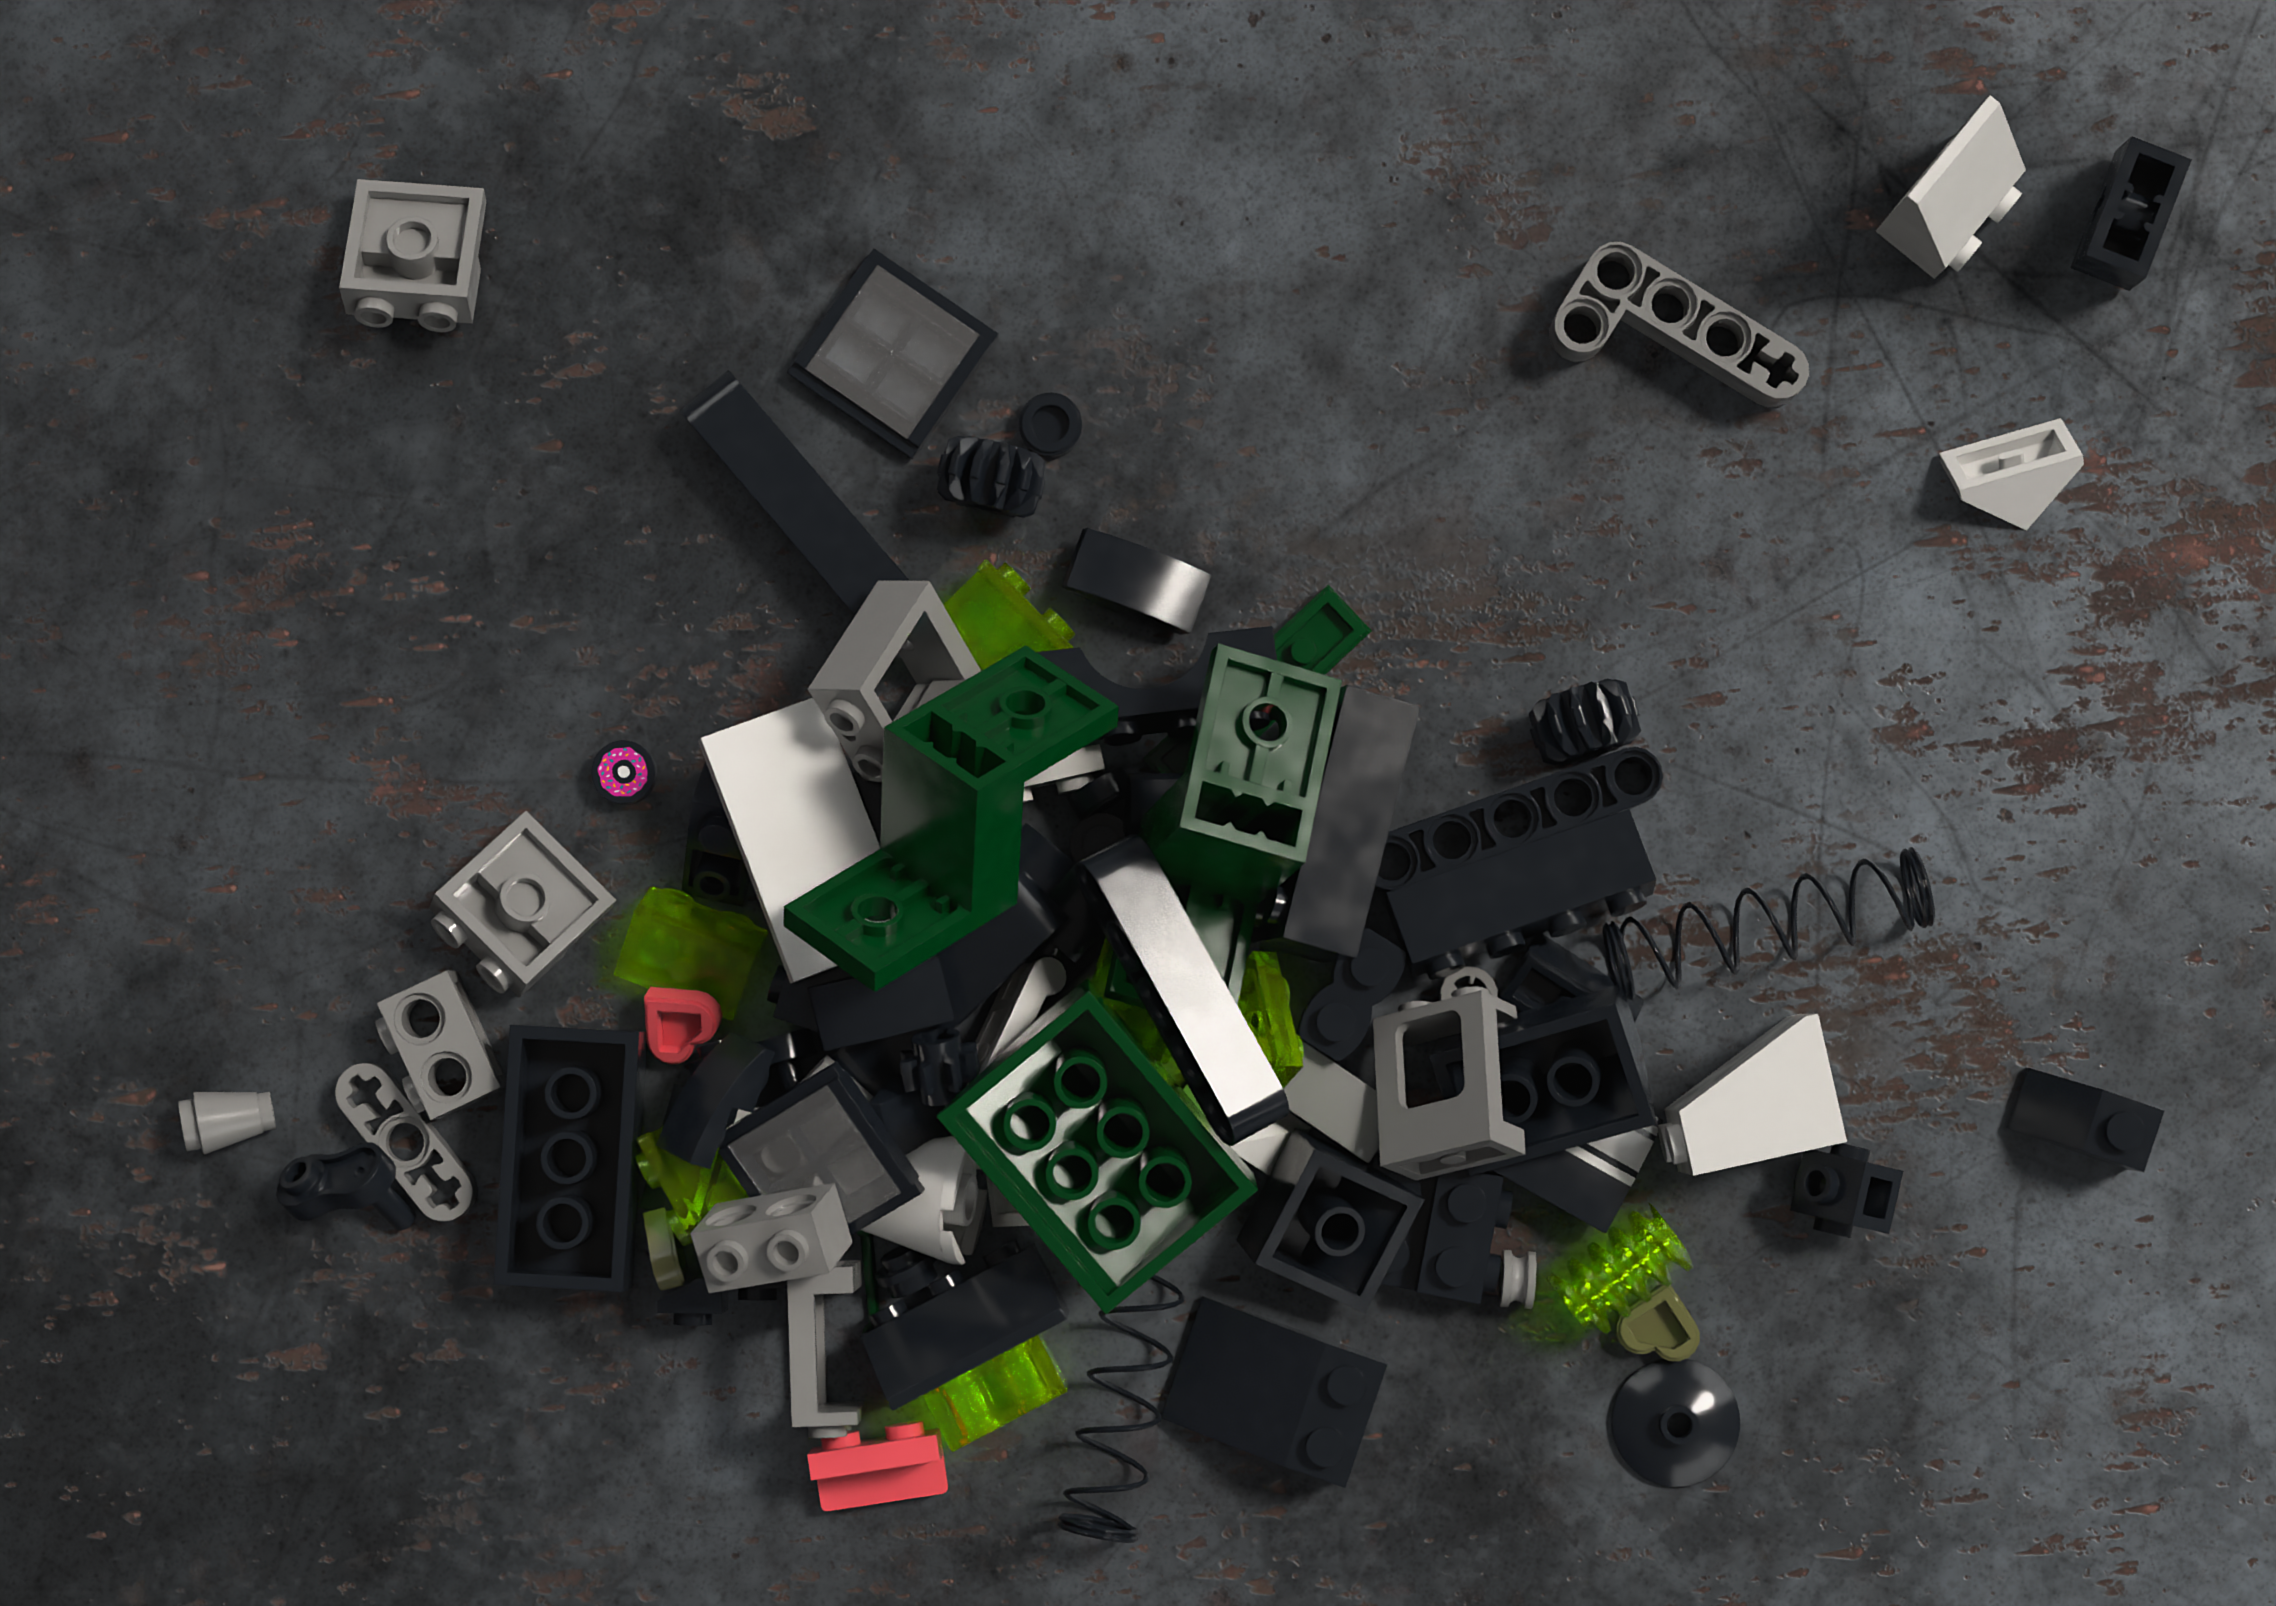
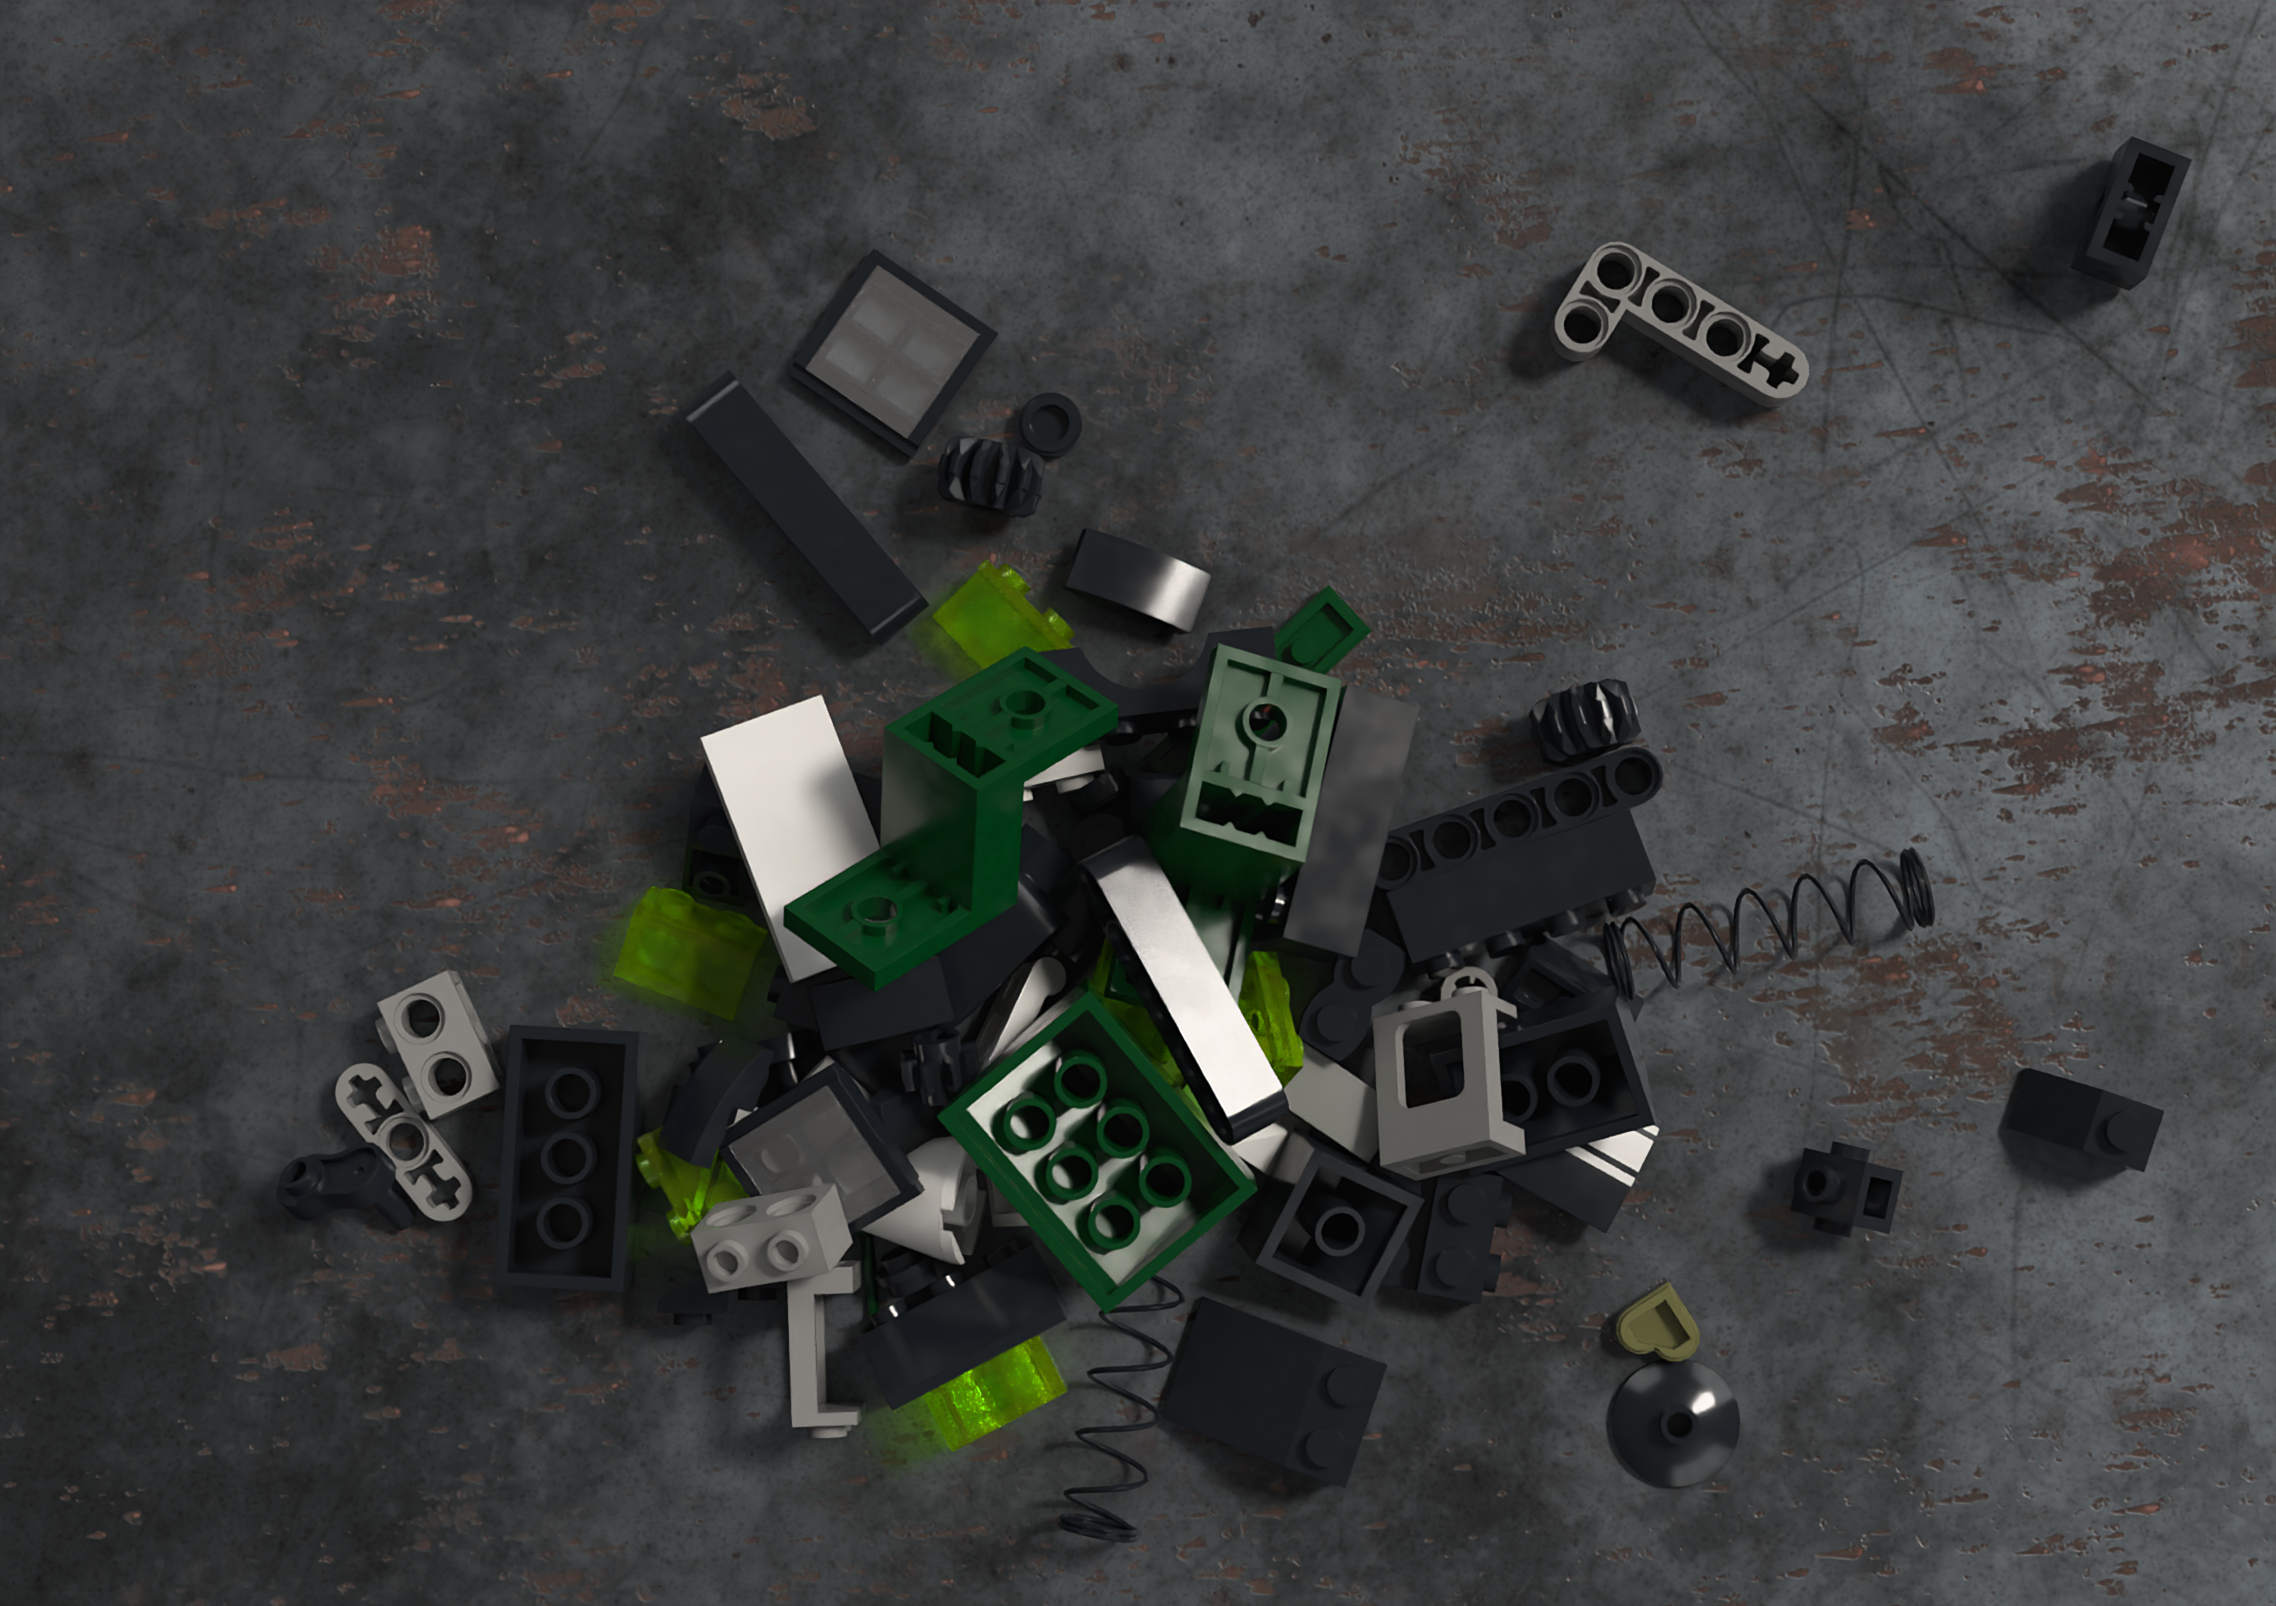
(224, 1118): light grey cone -> none
(413, 254): light grey plate -> none
(519, 906): light grey plate -> none
(624, 772): tile -> none
(665, 1250): olive tile -> none
(679, 1021): coral tile -> none
(879, 1469): coral bracket -> none
(892, 620): light grey window -> none
(1517, 1279): light grey bush -> none
(1621, 1270): clear neon green piece -> none
(1758, 1104): white slope -> none
(1957, 193): white slope -> none
(2015, 472): white slope -> none

